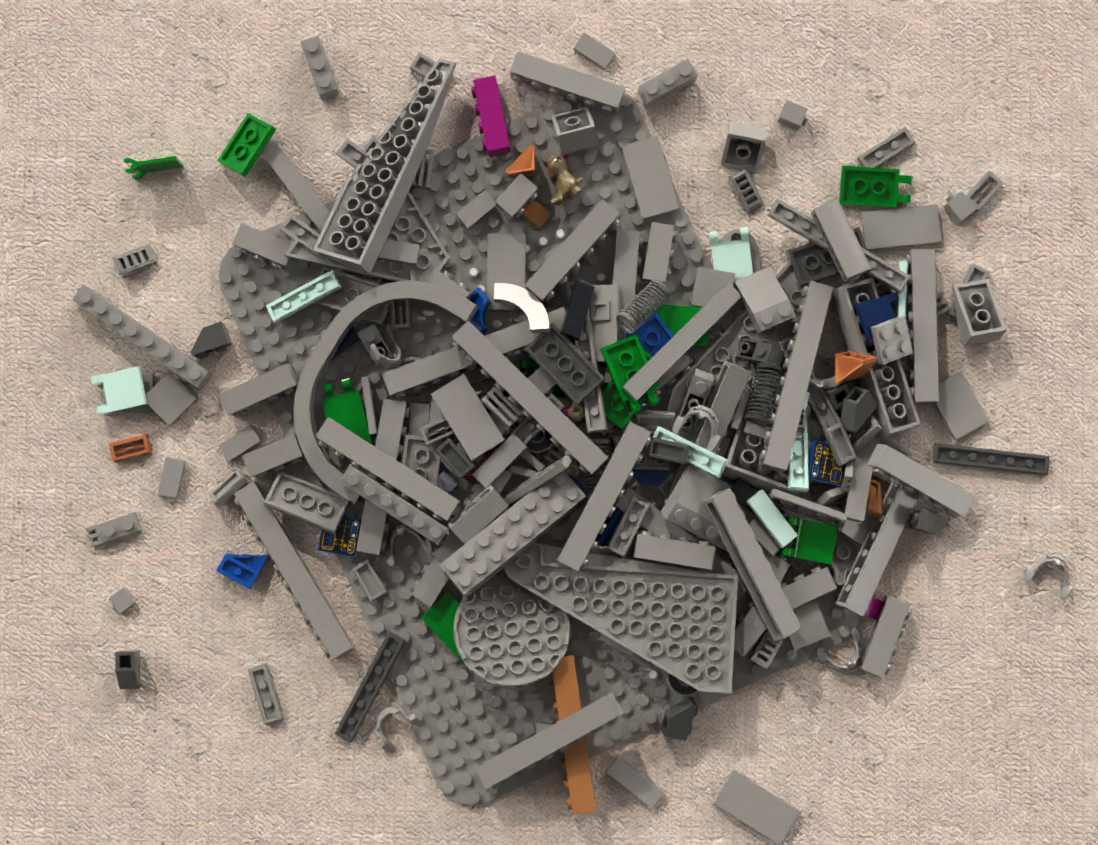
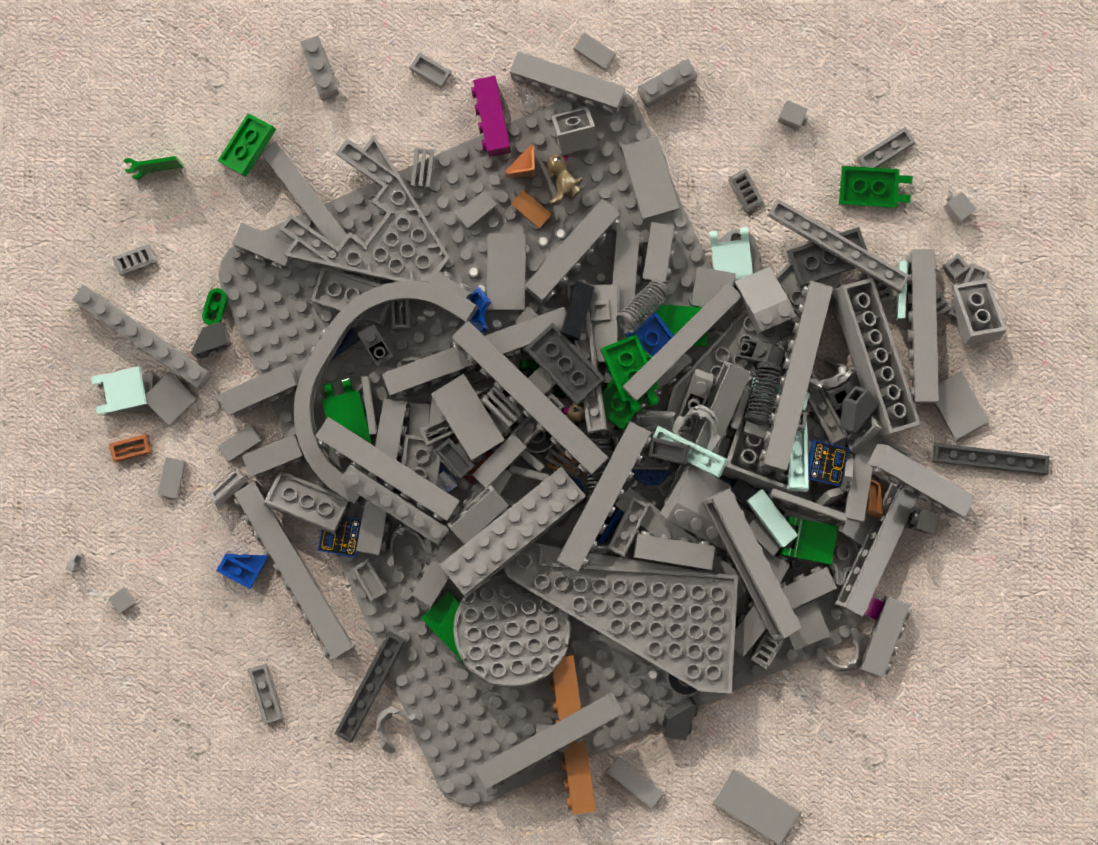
(74, 562): none -> light grey tile
(114, 529): light grey hinge -> none
(128, 668): dark grey slope -> none
(213, 307): none -> green plate
(303, 296): light aqua tile -> none
(381, 183): light grey wedge -> none
(384, 361): light grey helmet -> none
(399, 252): light grey tile -> none
(517, 197): light grey brick -> none
(527, 302): tile -> none
(538, 479): light grey tile -> none
(744, 146): light grey slope -> none
(839, 444): light grey tile -> none
(840, 240): light grey brick -> none
(852, 365): nougat slope -> none
(876, 312): dark blue flag -> none
(891, 340): light grey plate -> none
(901, 227): light grey tile -> none
(956, 266): none -> light grey tile
(993, 178): light grey tile -> none
(1059, 562): light grey helmet -> none

